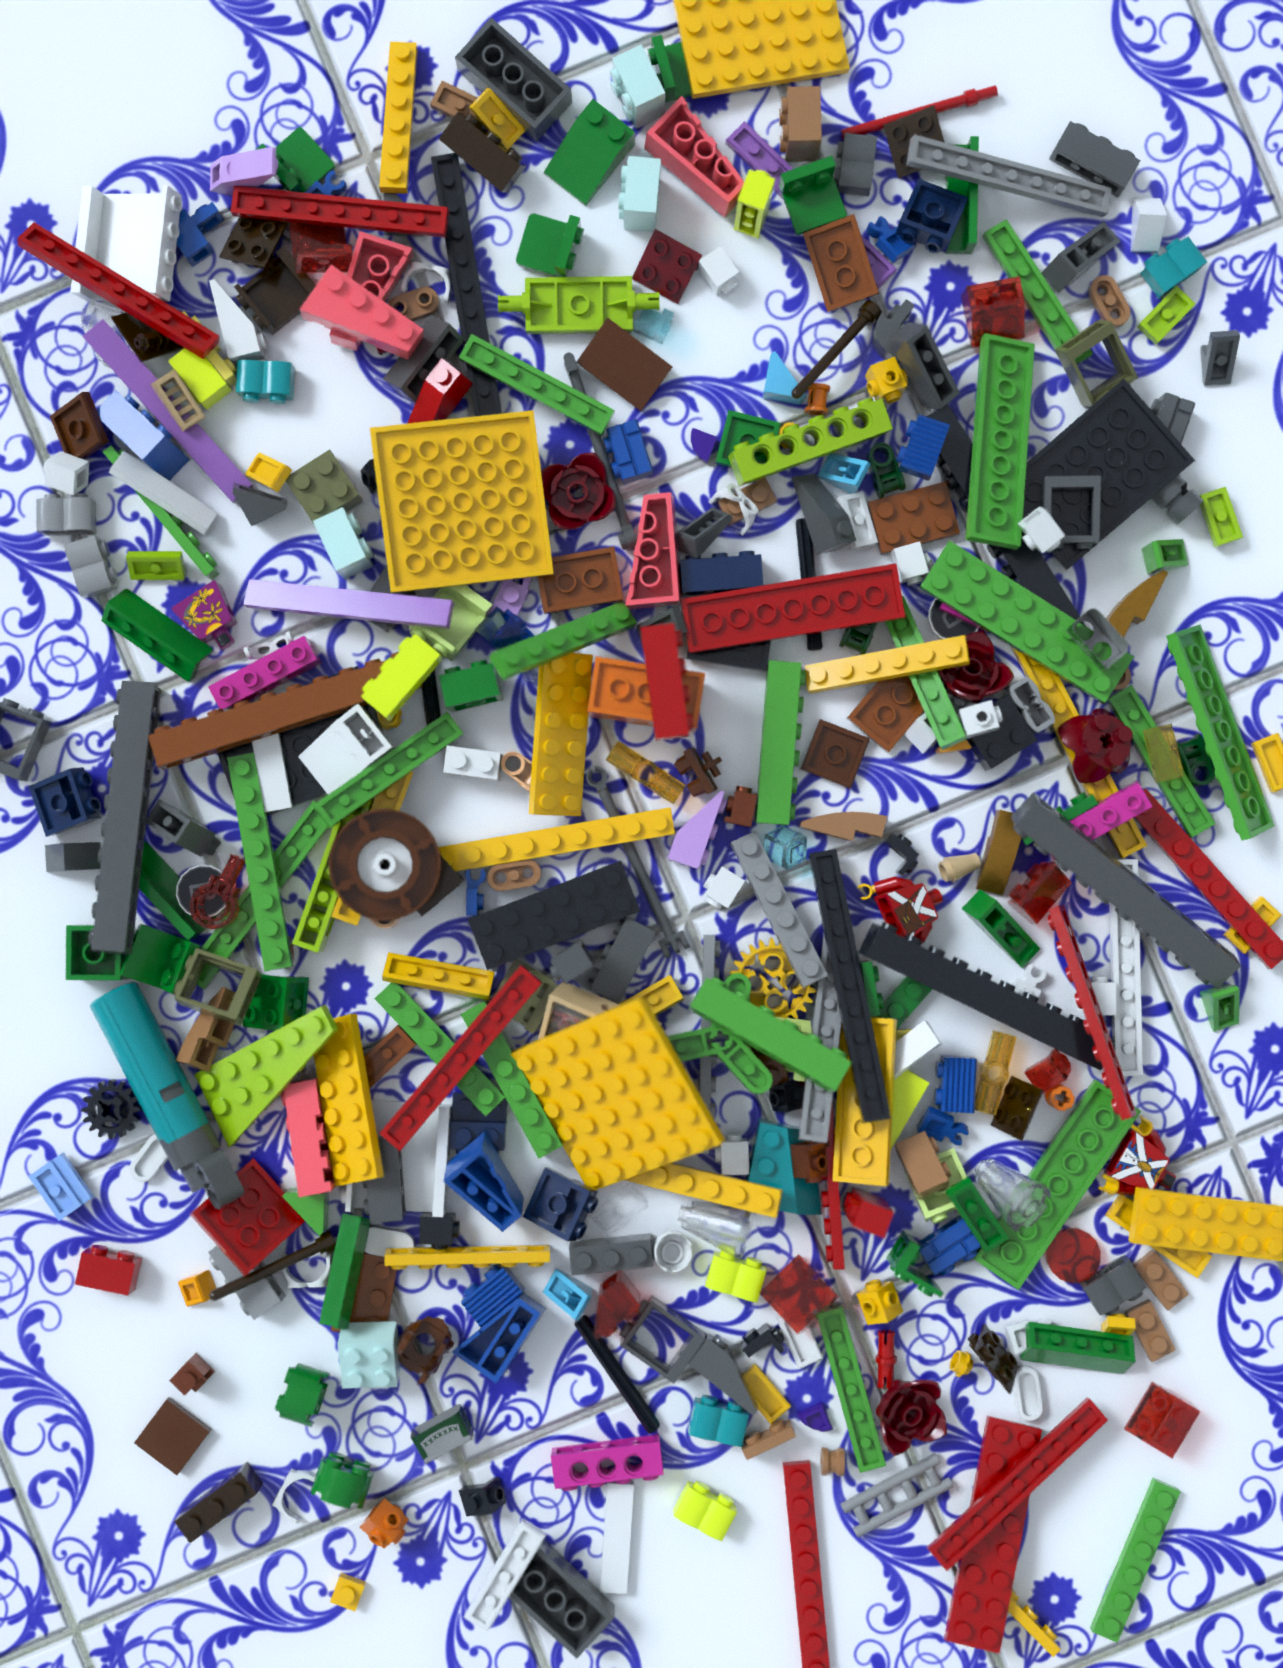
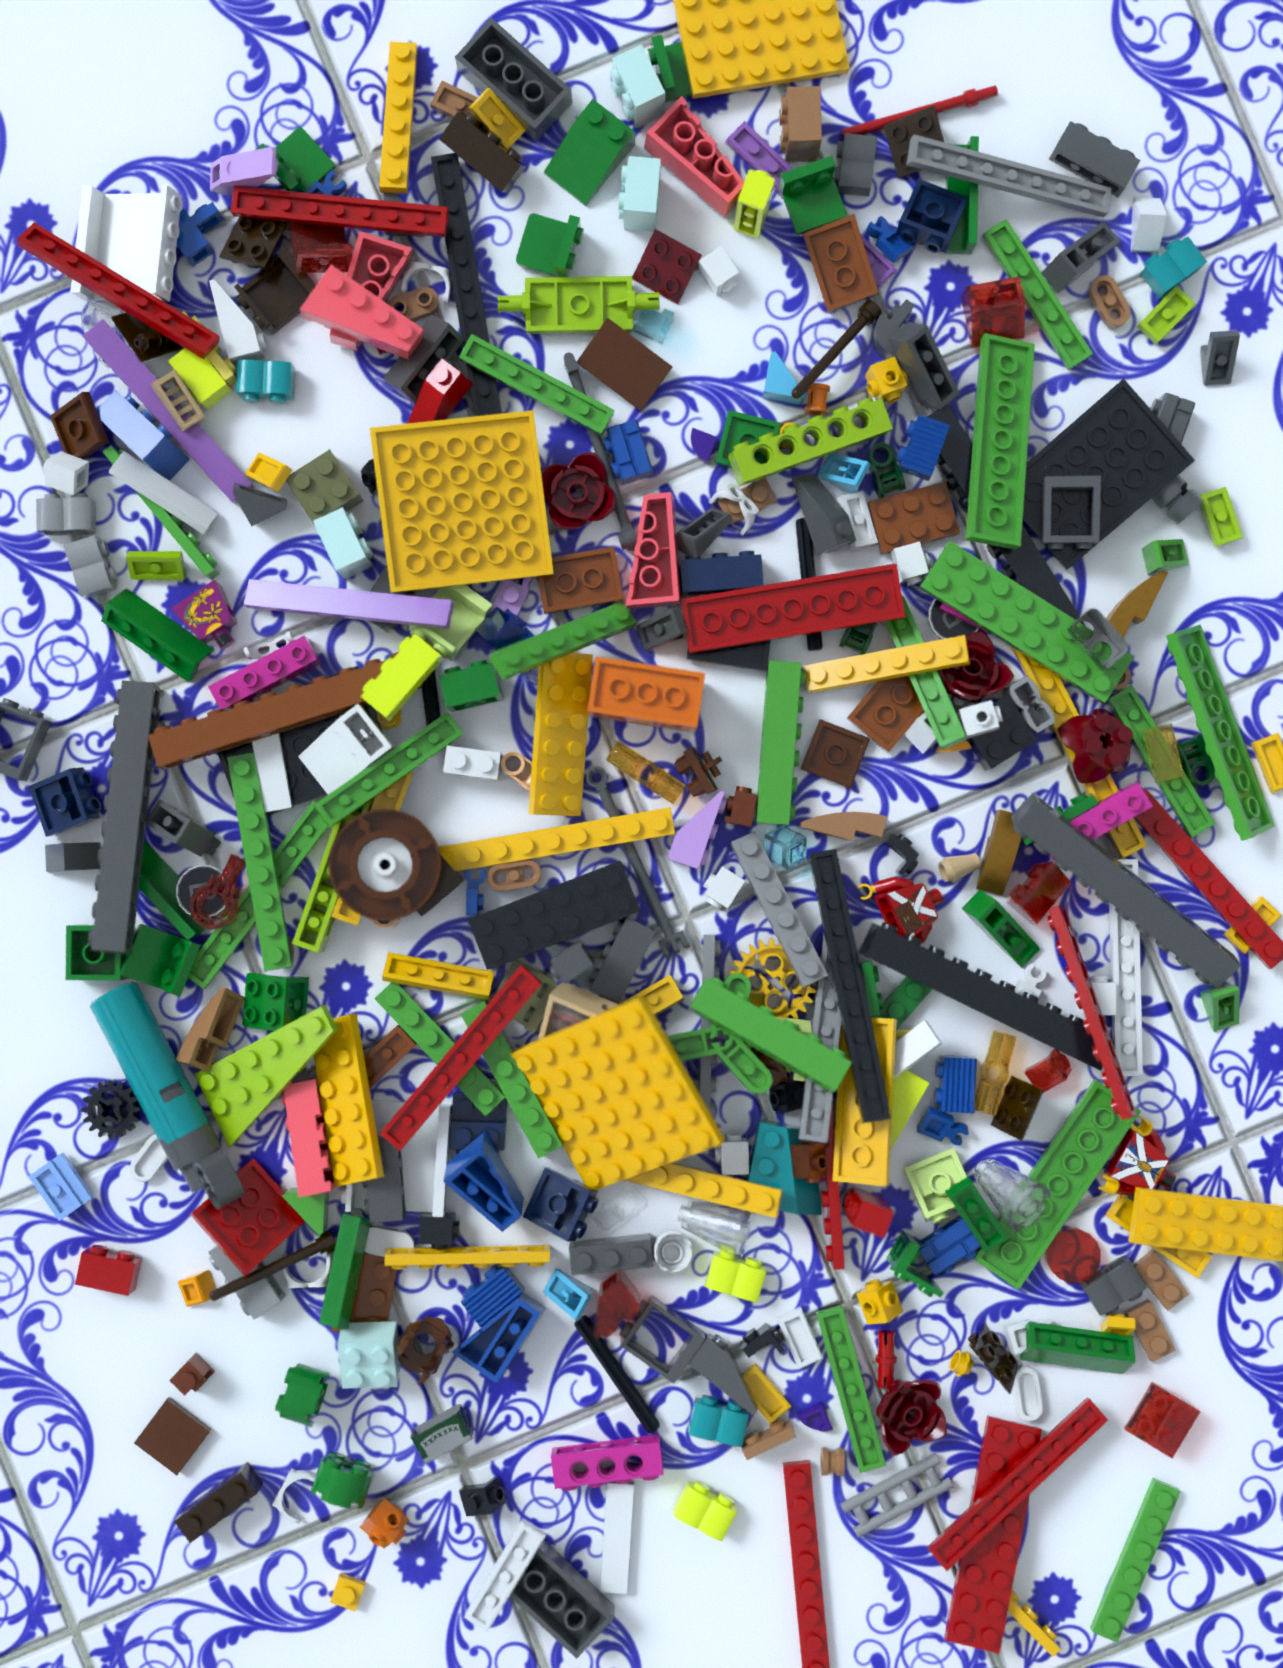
(242, 997): olive window -> none
(665, 681): red brick -> none
(797, 1294): clear red piece -> none
(922, 1164): medium nougat brick -> none
(1041, 531): white brick -> none
(1060, 1105): orange bush -> none
(1083, 341): olive window -> none

